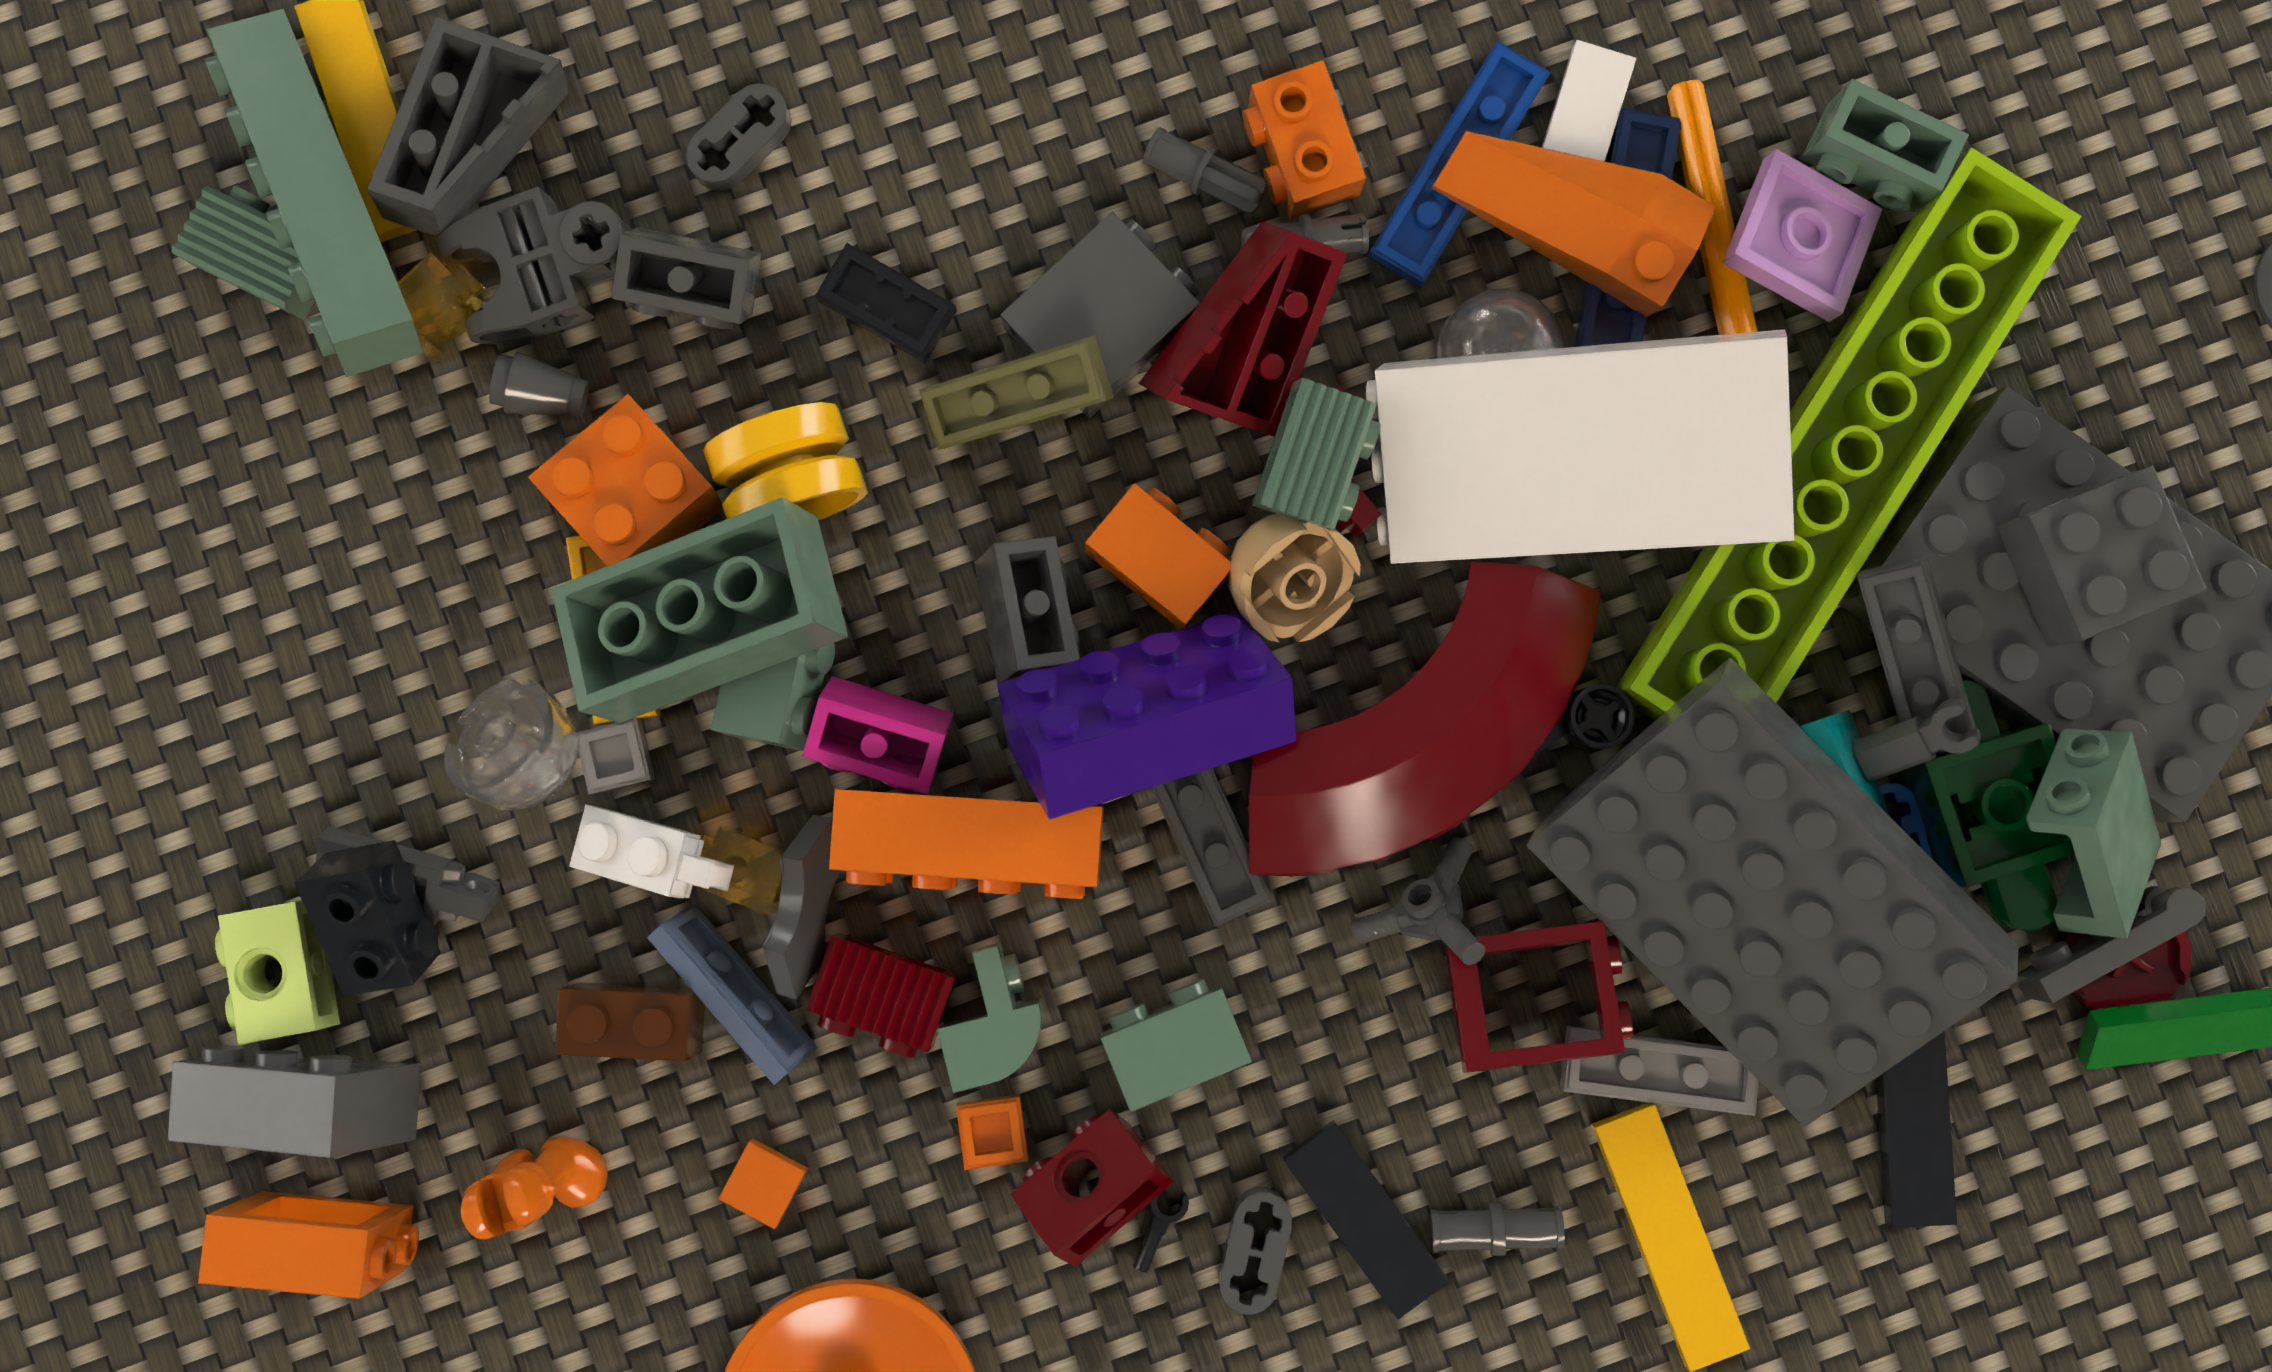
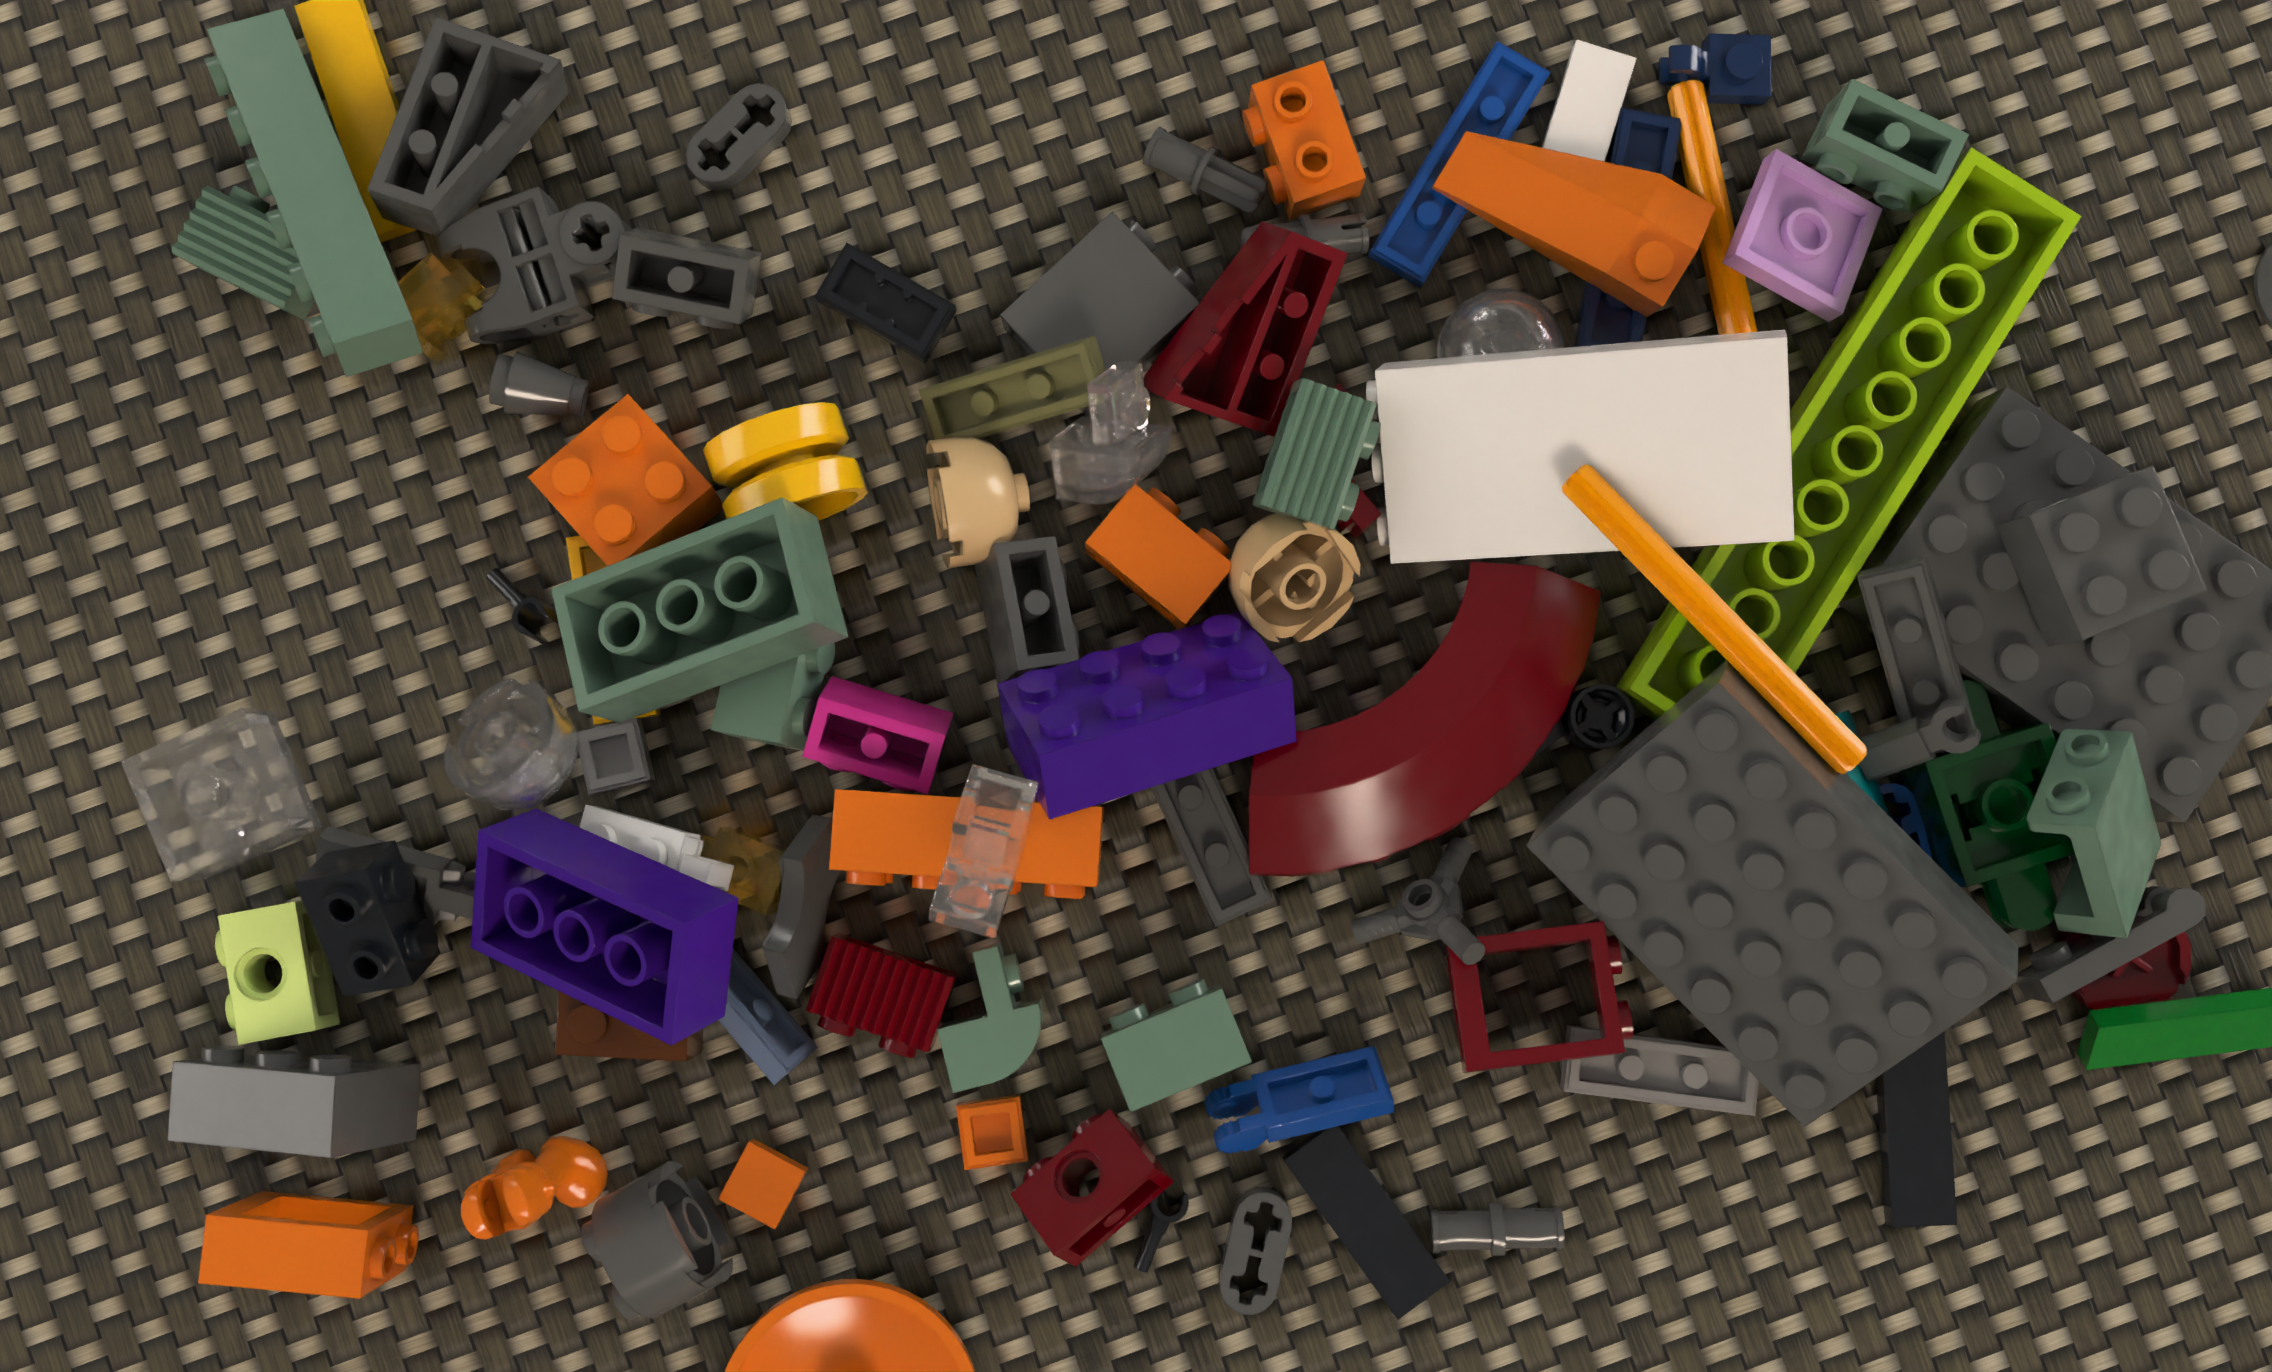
(221, 794): none -> clear brick
(528, 611): none -> black hand
(603, 924): none -> dark purple brick
(658, 1242): none -> dark grey brick
(974, 498): none -> tan cylinder
(984, 851): none -> clear brick
(1115, 447): none -> clear brick
(1300, 1099): none -> blue hinge
(1670, 1236): yellow tile -> none
(1714, 619): none -> light orange axle
(1729, 66): none -> dark blue plate

